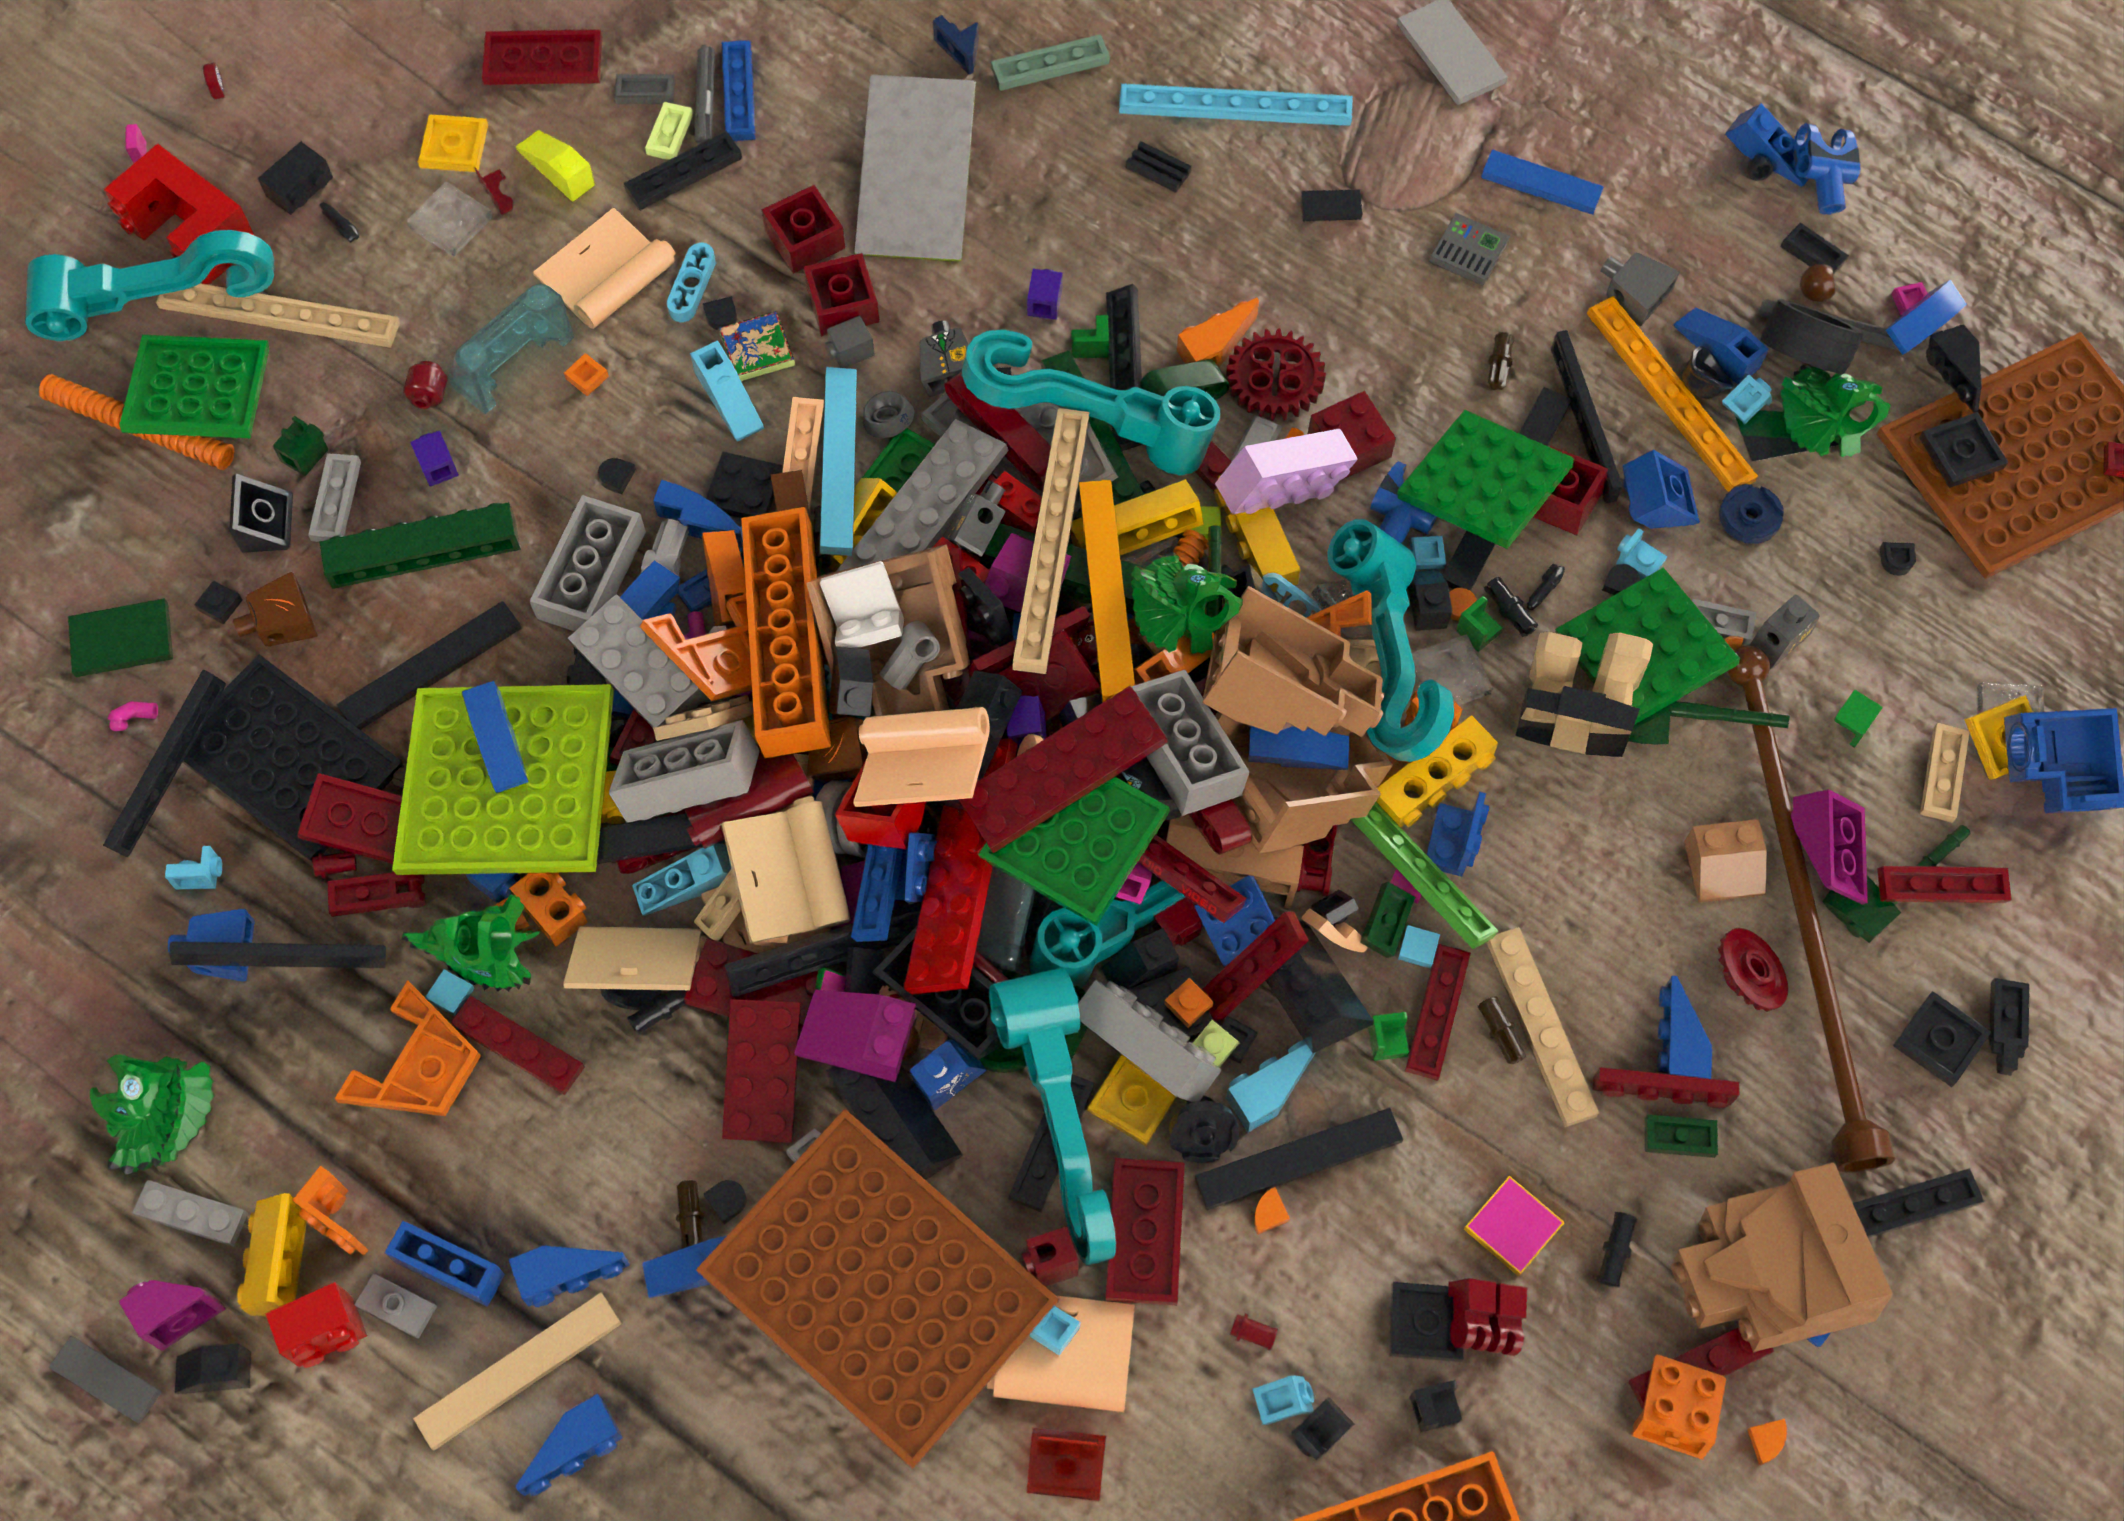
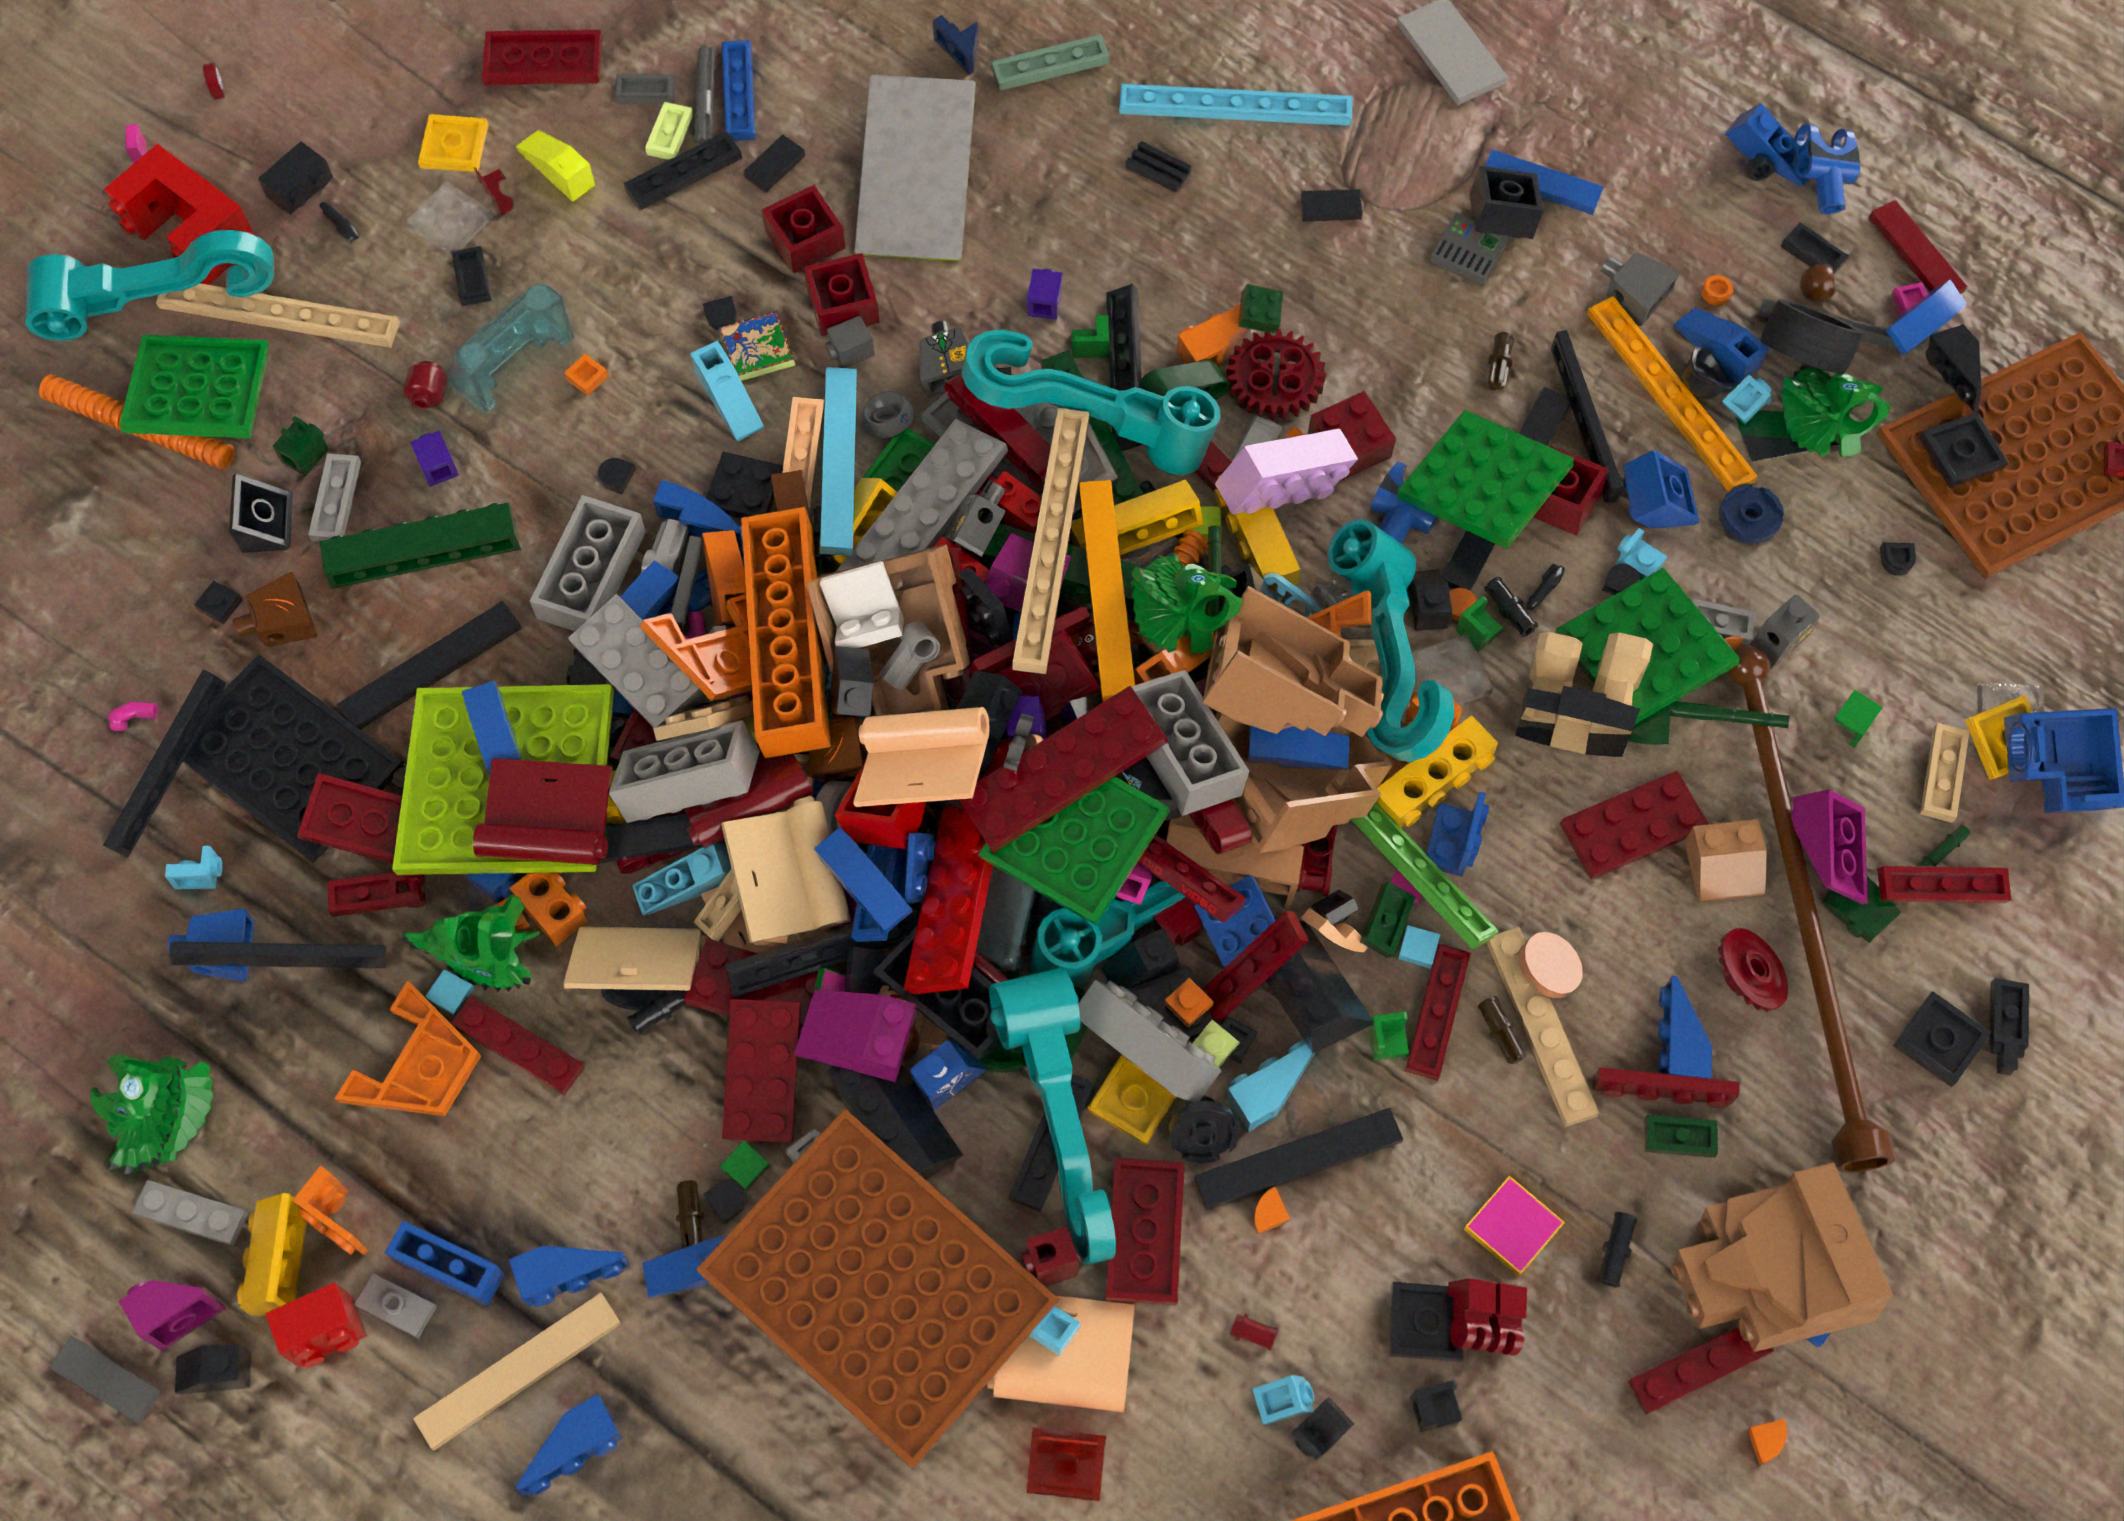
(120, 637): dark green tile -> none
(334, 863): dark red pin -> none
(471, 276): none -> black tile
(546, 819): none -> dark red door
(604, 267): light nougat door -> none
(687, 581): none -> dark grey tile
(692, 294): medium azure beam -> none
(744, 1165): none -> green tile
(774, 163): none -> black tile
(862, 880): none -> blue slope
(1018, 743): none -> dark grey bar
(1260, 308): none -> dark green piece
(1428, 552): medium azure tile -> none
(1506, 202): none -> black brick
(1550, 965): none -> tile
(1633, 824): none -> dark red plate
(1681, 1407): orange bracket -> none
(1717, 290): none -> orange tile
(1914, 247): none -> dark red tile
(1918, 1203): black plate -> none

